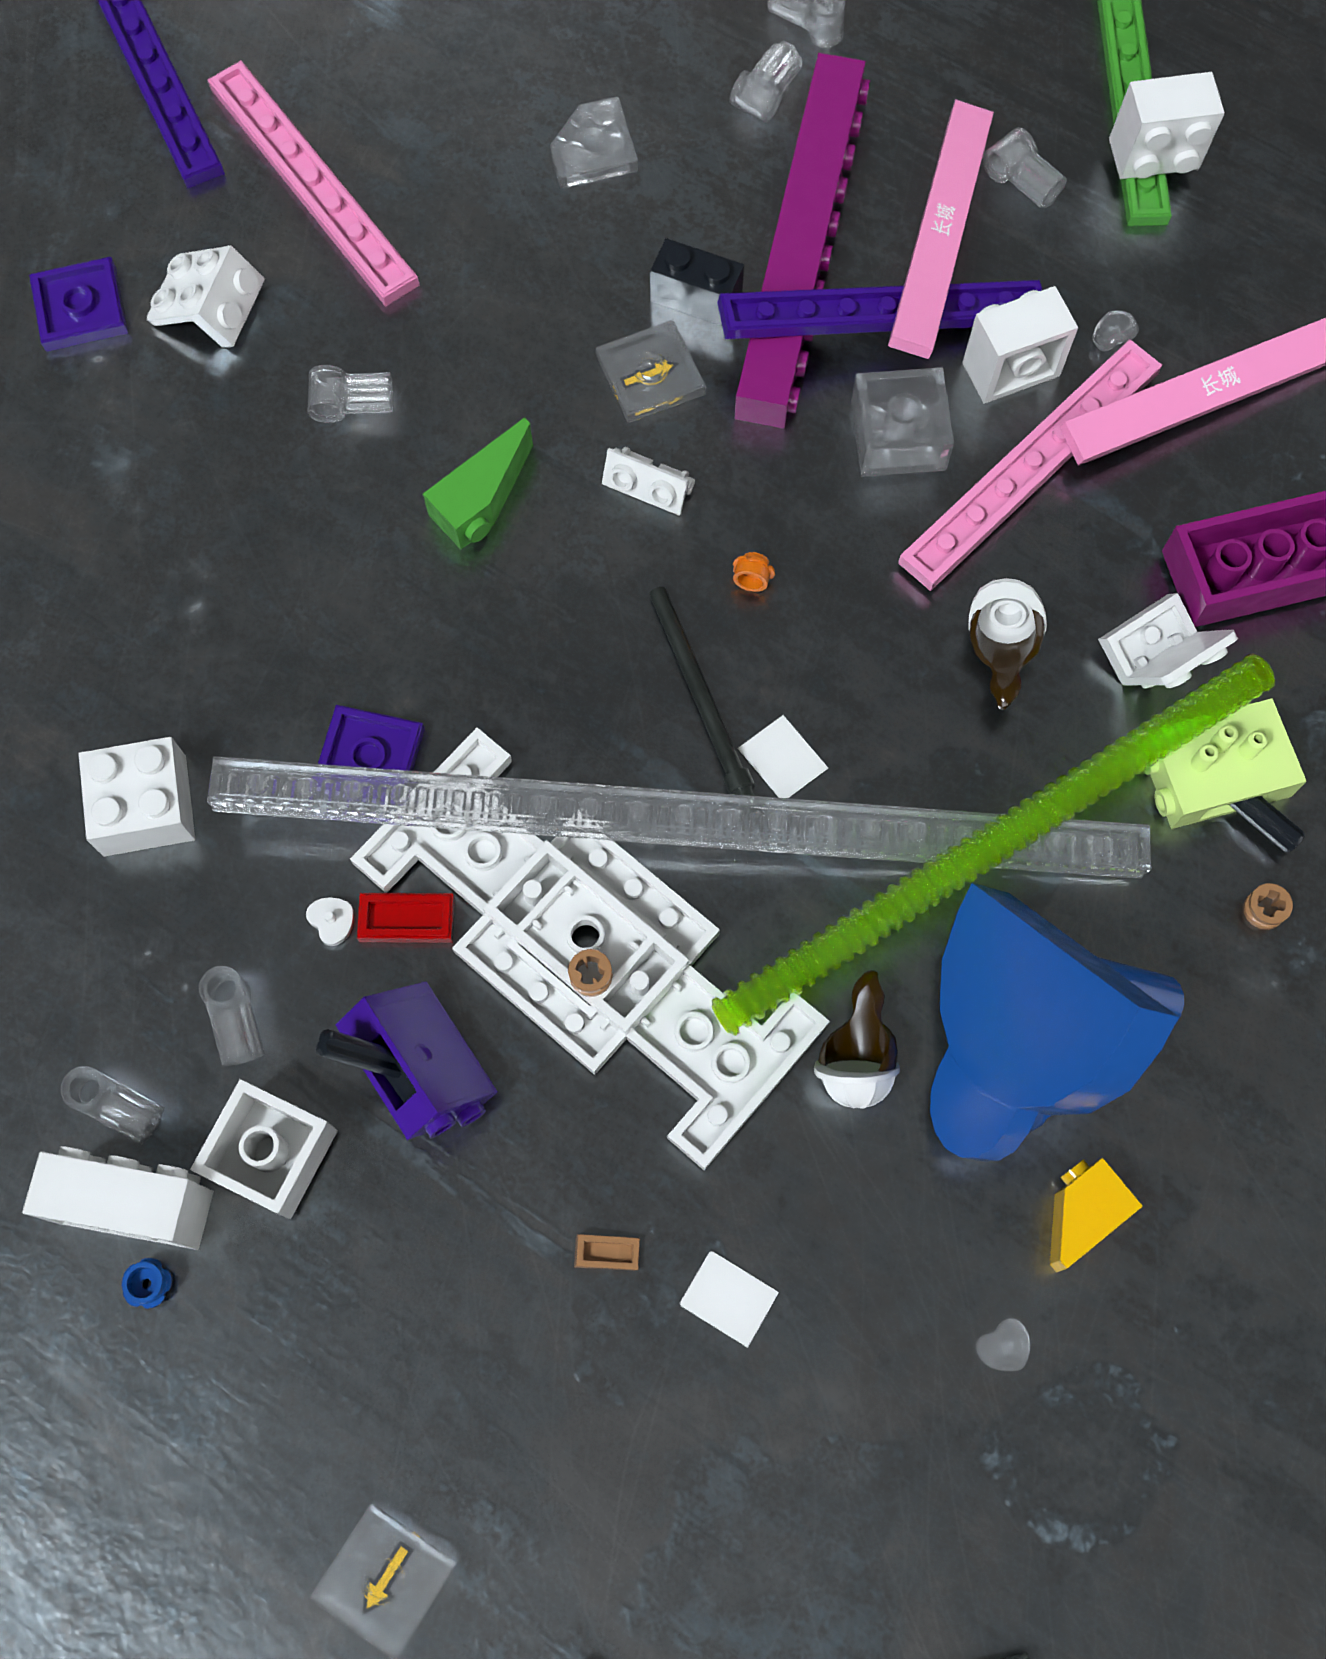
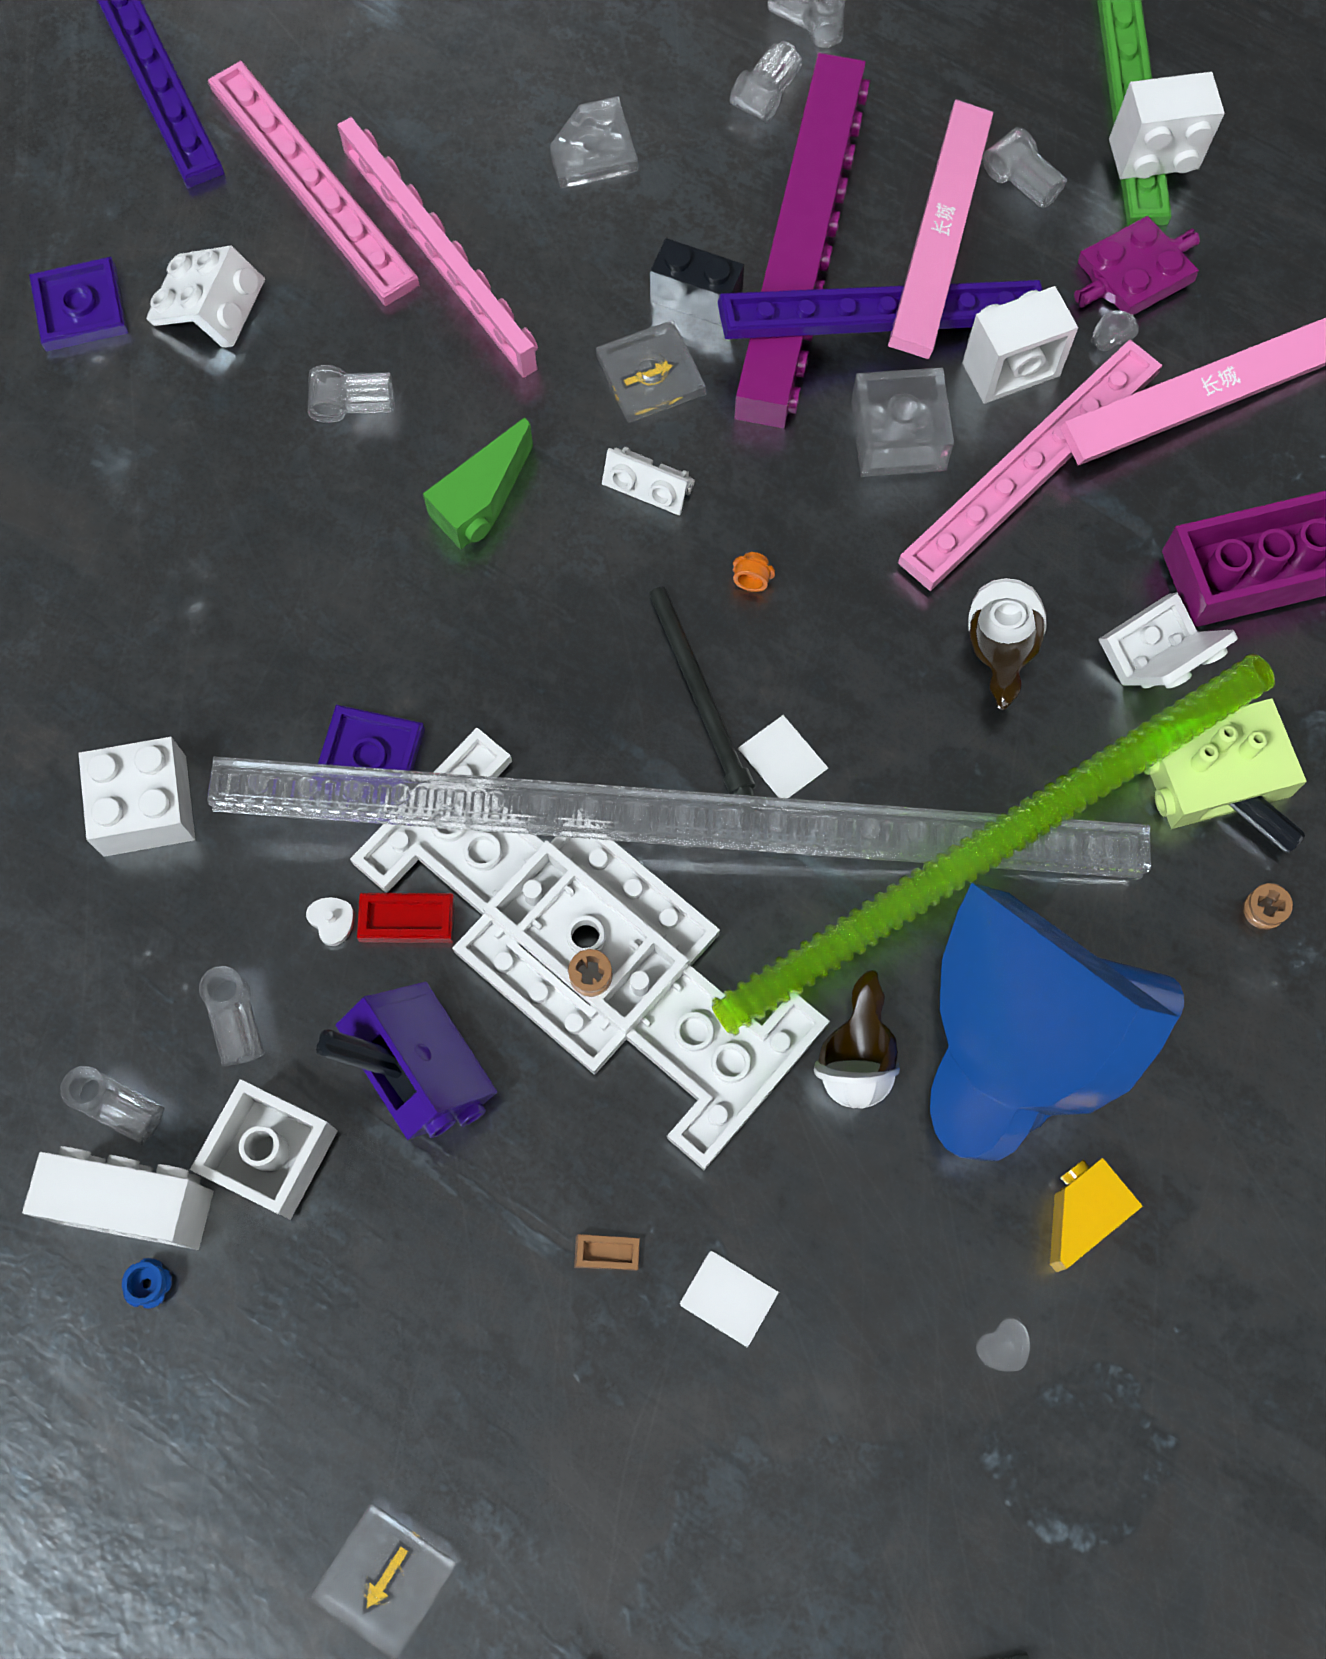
(445, 255): none -> bright pink plate
(1137, 266): none -> magenta plate

